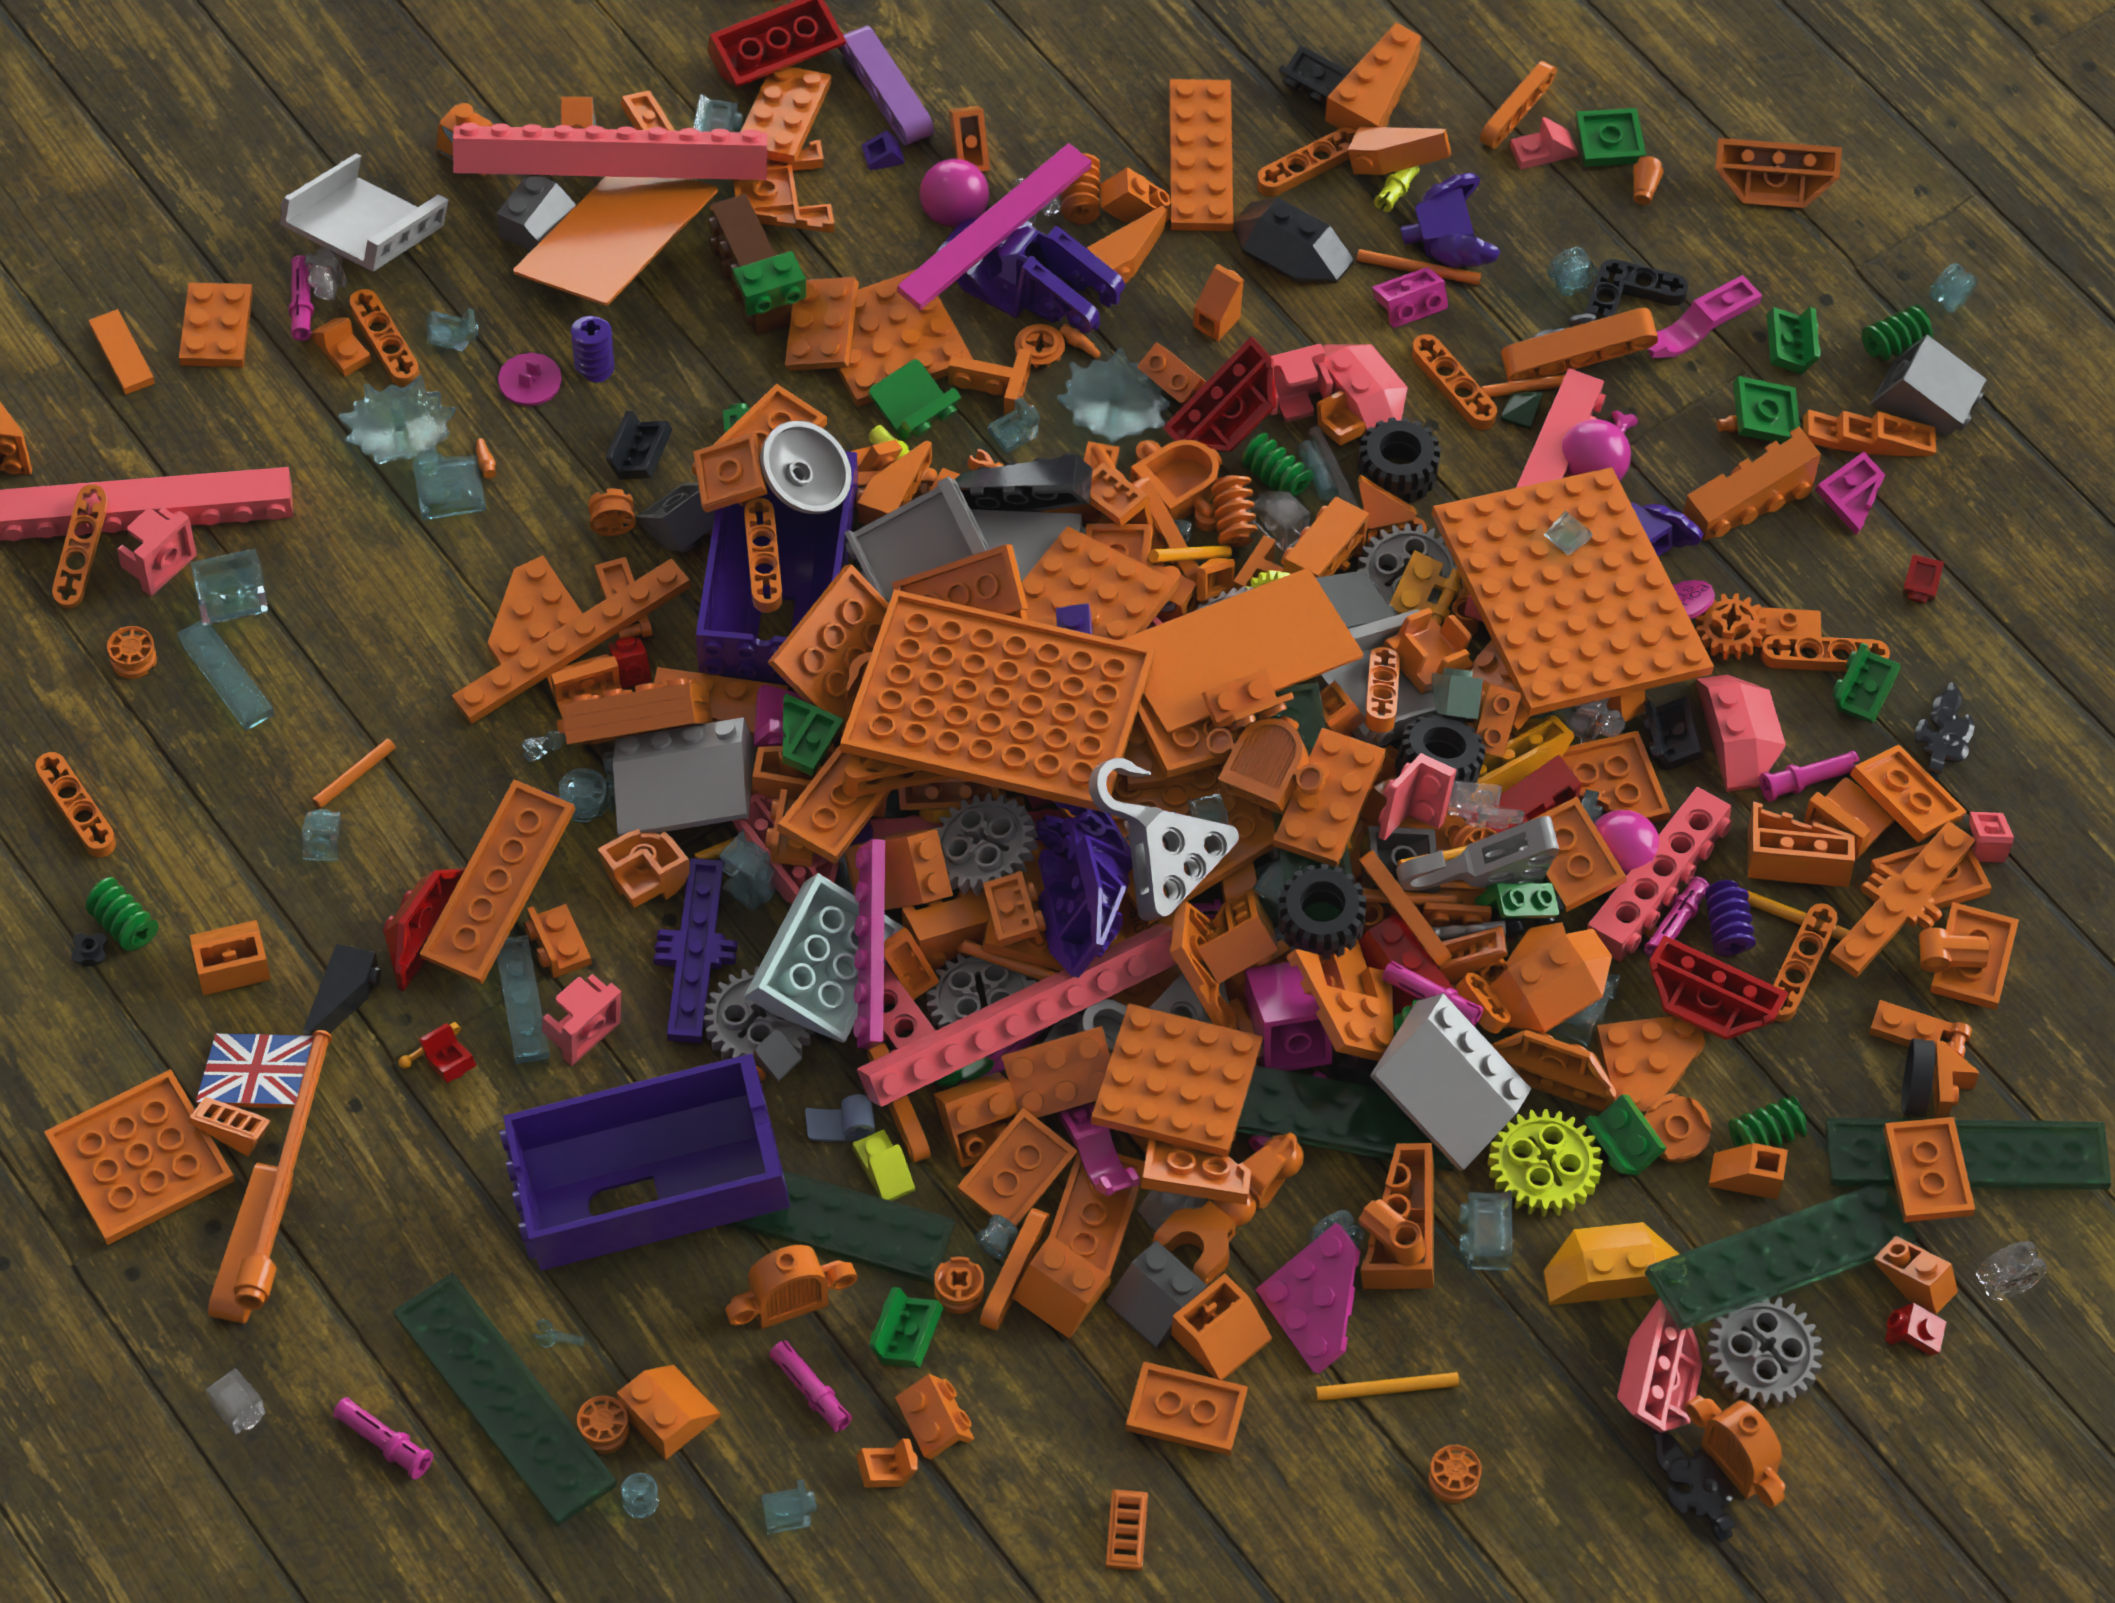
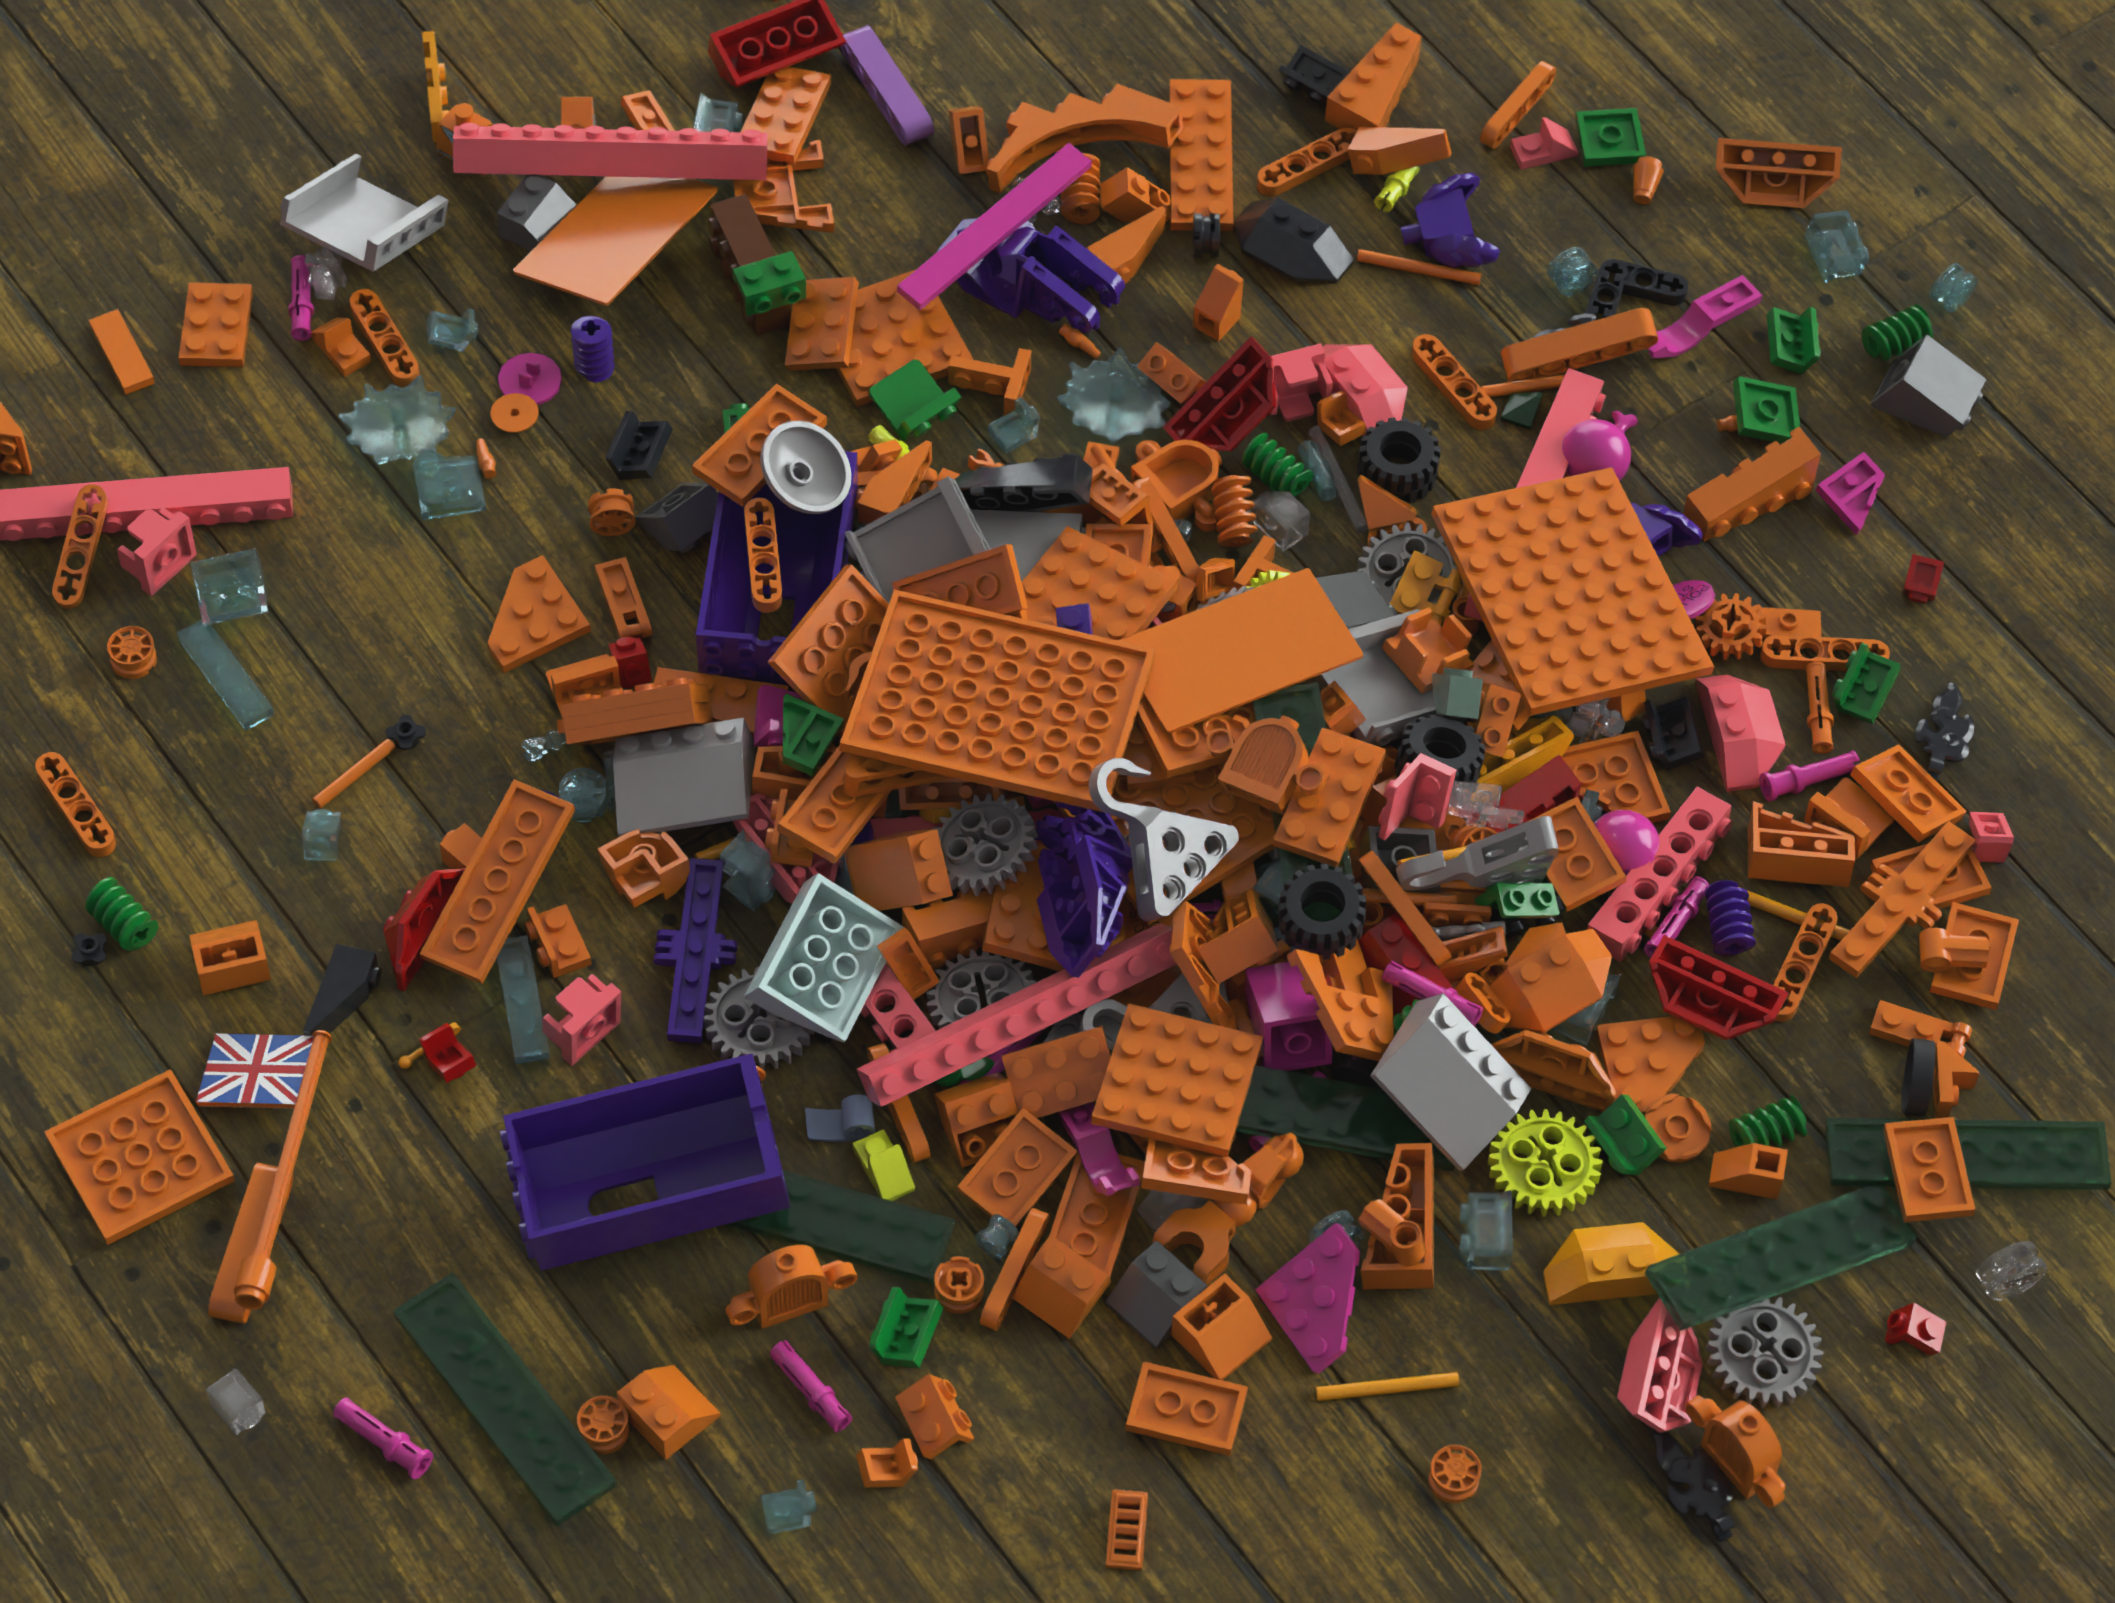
(243, 1137): orange slope -> none
(406, 740): none -> black plate
(435, 74): none -> light orange wing
(459, 846): none -> orange brick
(514, 412): none -> orange piece
(555, 1336): clear light blue hand -> none
(571, 641): orange plate -> none
(640, 1486): clear light blue wheel -> none
(730, 472): orange plate -> none
(776, 1055): dark grey slope -> none
(870, 952): dark pink plate -> none
(882, 151): dark purple slope -> none
(954, 192): dark pink piece -> none
(1013, 909): orange bracket -> none
(1028, 969): orange piece -> none
(1052, 339): orange gear -> none
(1077, 120): none -> orange arch
(1189, 553): light orange bar -> none
(1206, 234): none -> black wheel
(1209, 808): clear light blue slope -> none
(1242, 699): orange bracket -> none
(1330, 540): orange wedge -> none
(1382, 689): orange beam -> none
(1412, 296): dark pink bracket -> none
(1568, 533): clear light blue slope -> none
(1820, 736): none -> orange pin
(1836, 245): none -> clear light blue window
(1876, 435): orange slope -> none
(1918, 1274): orange slope -> none

